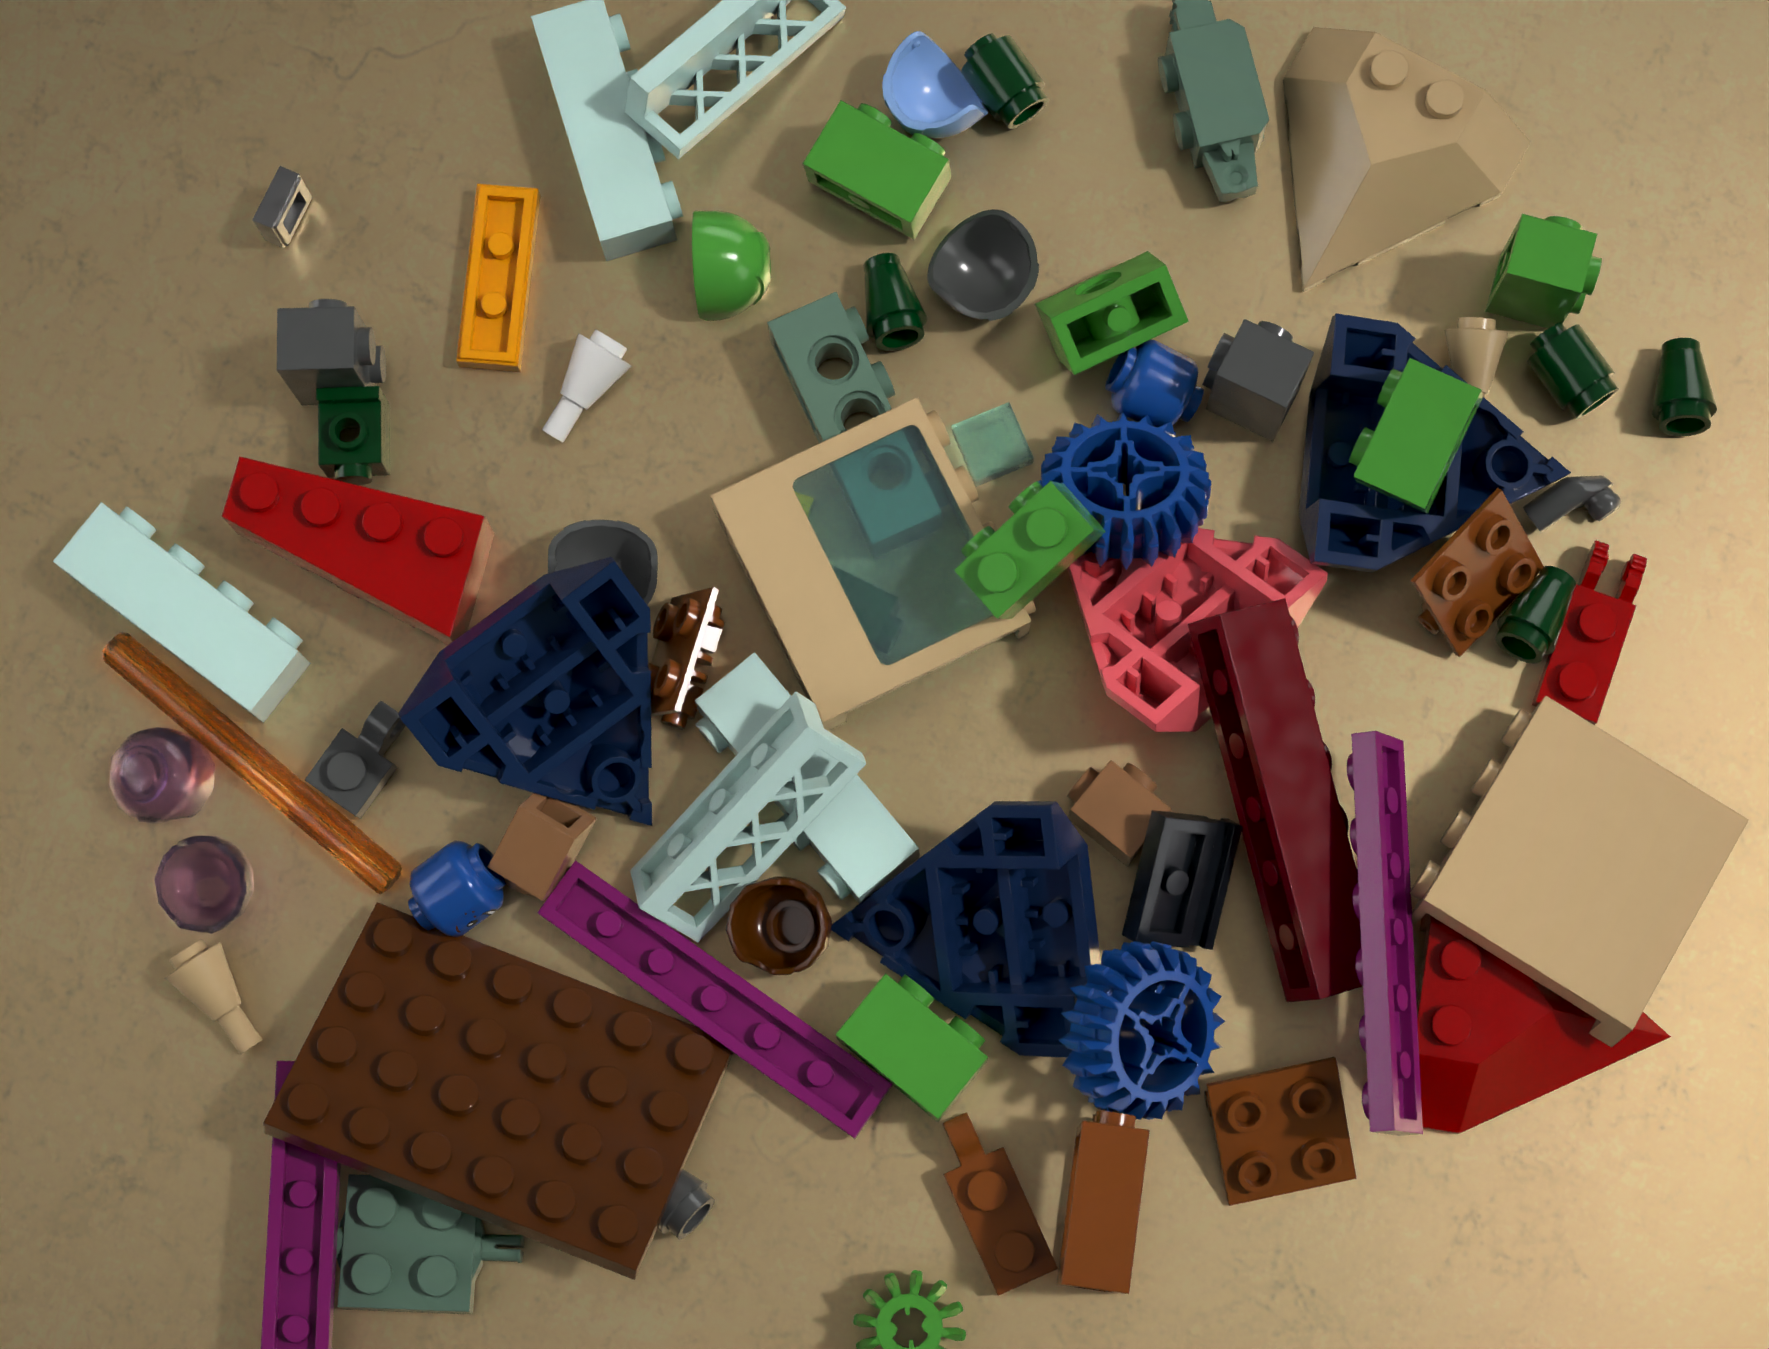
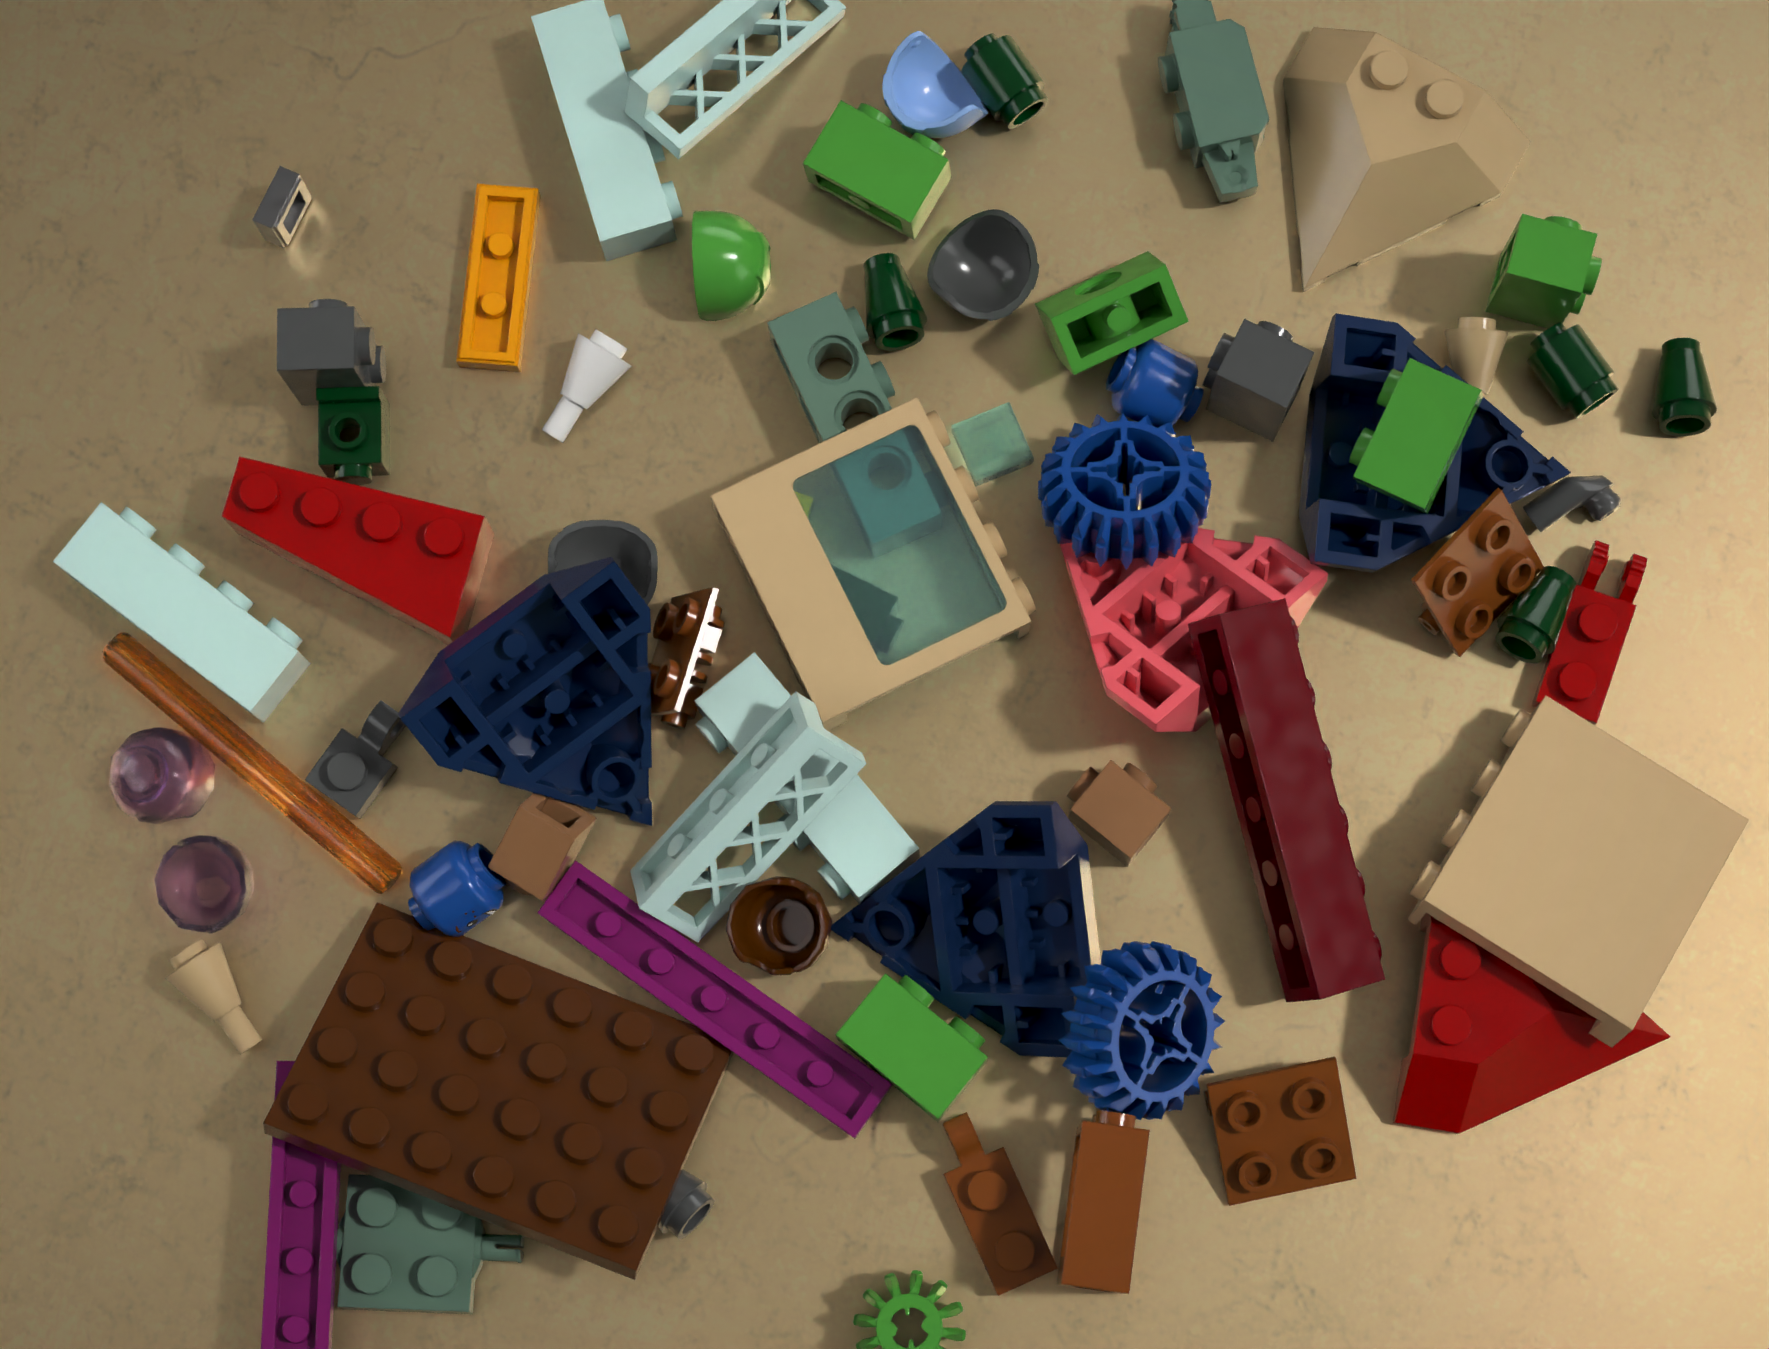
(1029, 549): bright green brick -> none
(1182, 879): black plate -> none
(1387, 946): magenta plate -> none

